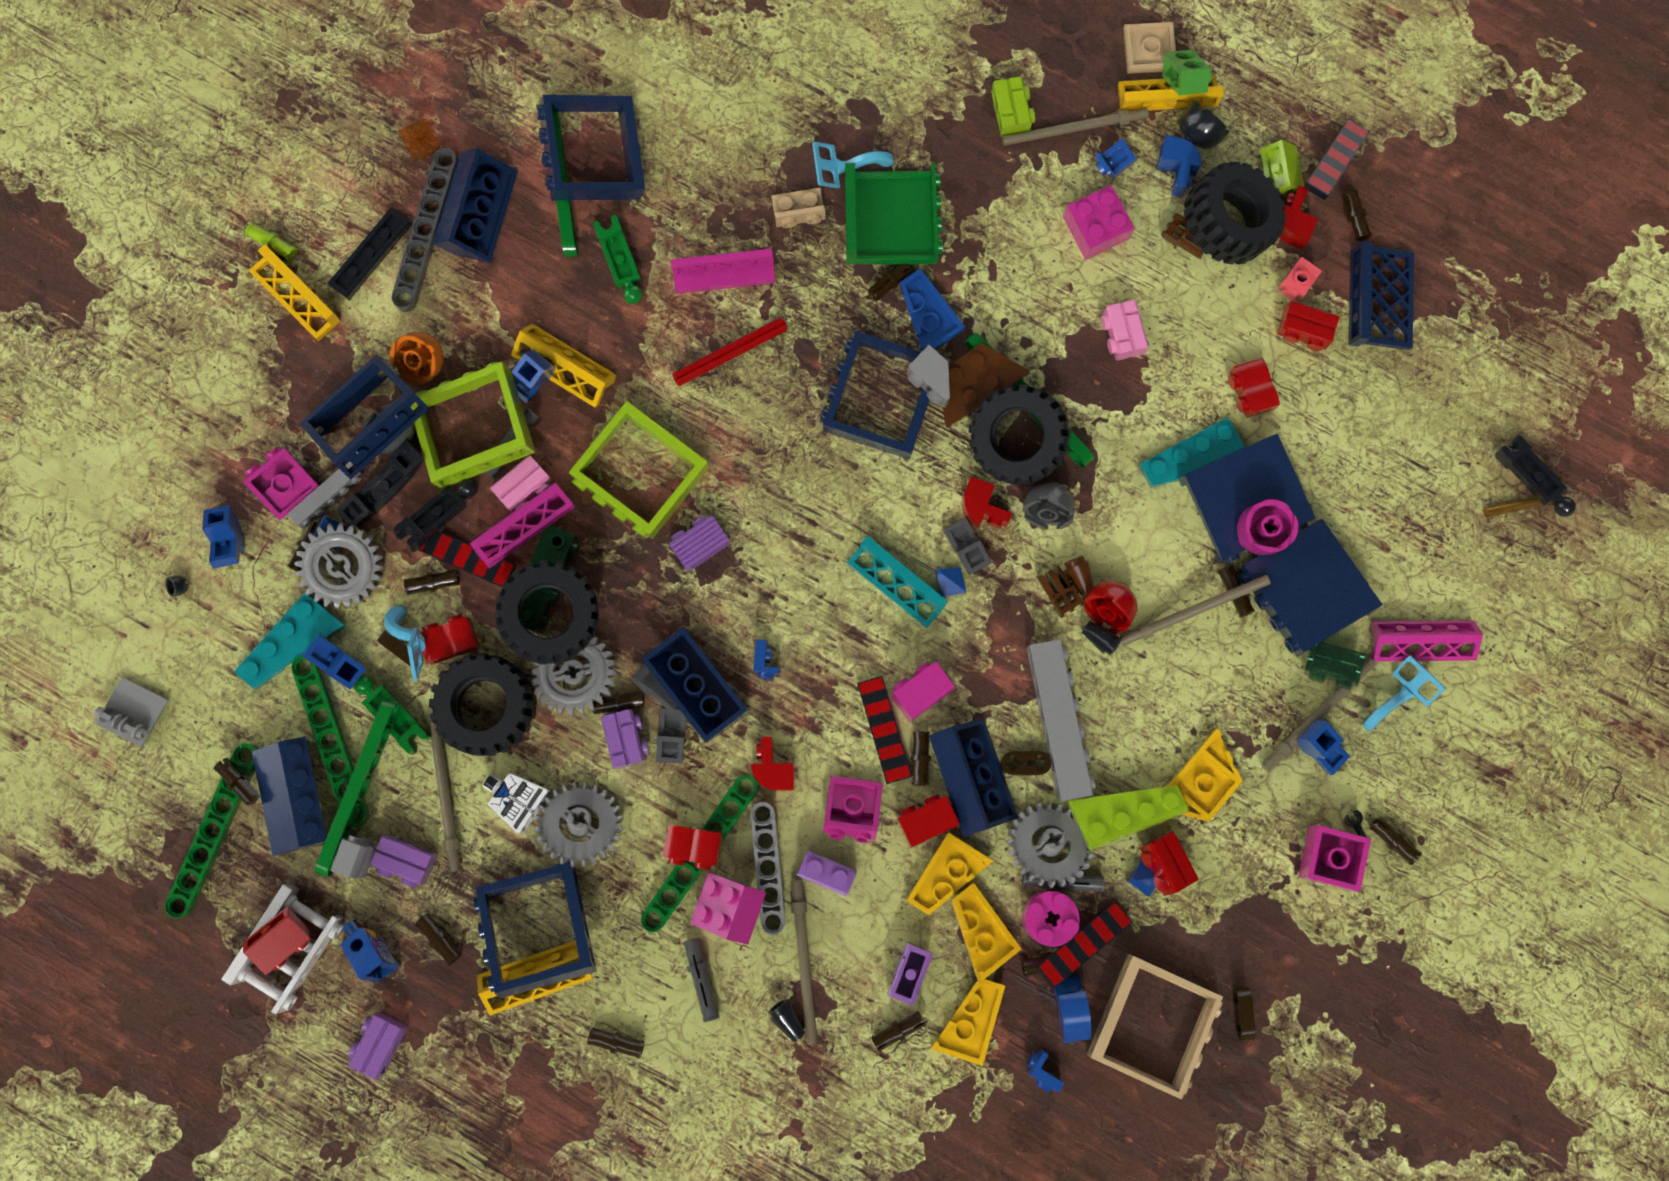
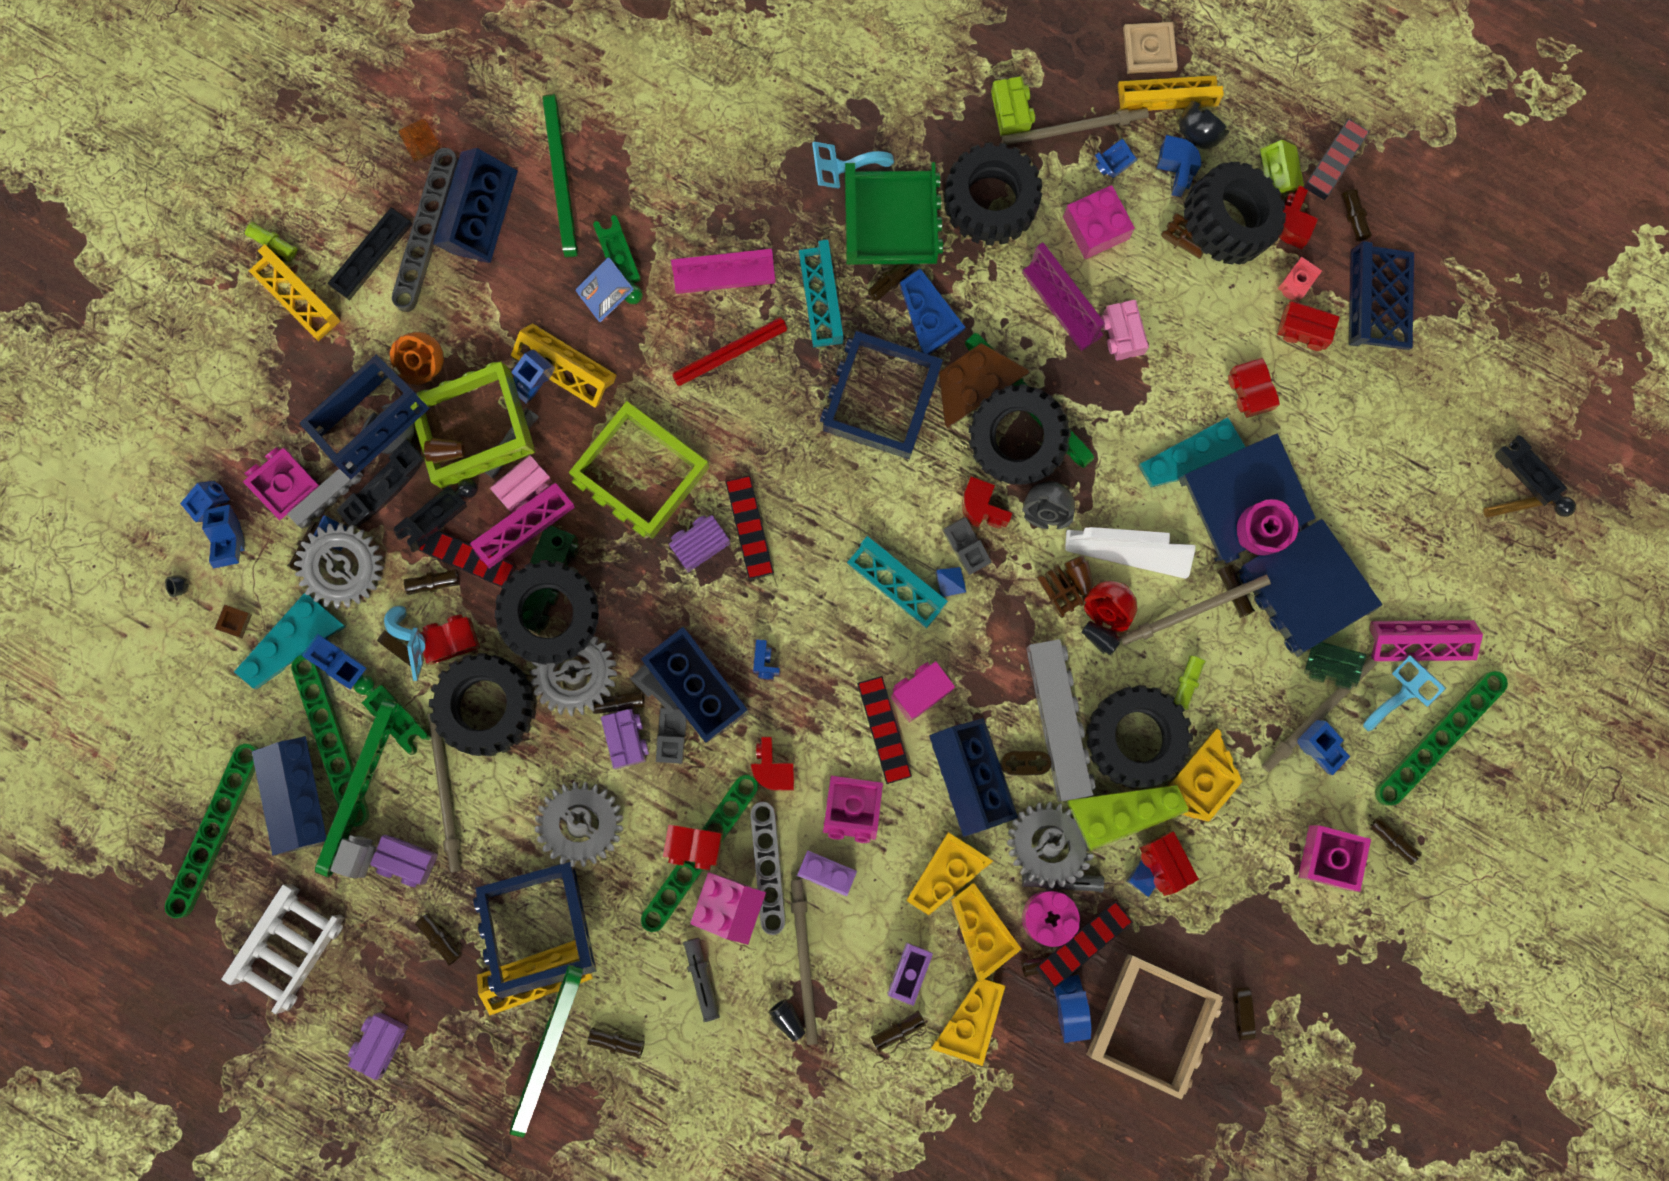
(131, 712): light grey hinge -> none
(202, 497): none -> blue bracket
(233, 621): none -> reddish brown plate
(237, 781): dark brown axle -> none
(276, 941): red brick -> none
(367, 952): blue torso -> none
(443, 450): none -> reddish brown cone
(516, 800): torso -> none
(546, 1051): none -> beam
(591, 190): dark blue window -> none
(604, 289): none -> sticker
(749, 527): none -> tile
(798, 208): tan bracket -> none
(829, 288): none -> teal fence
(920, 758): dark brown pin -> none
(927, 821): red brick -> none
(932, 374): light grey slope -> none
(1000, 164): none -> black tyre
(1044, 1079): blue bracket -> none
(1063, 298): none -> magenta fence
(1133, 548): none -> white wedge
(1173, 730): none -> black tyre
(1186, 72): bright green brick -> none
(1189, 681): none -> lime pin
(1357, 826): black hand -> none
(1429, 742): none -> green beam

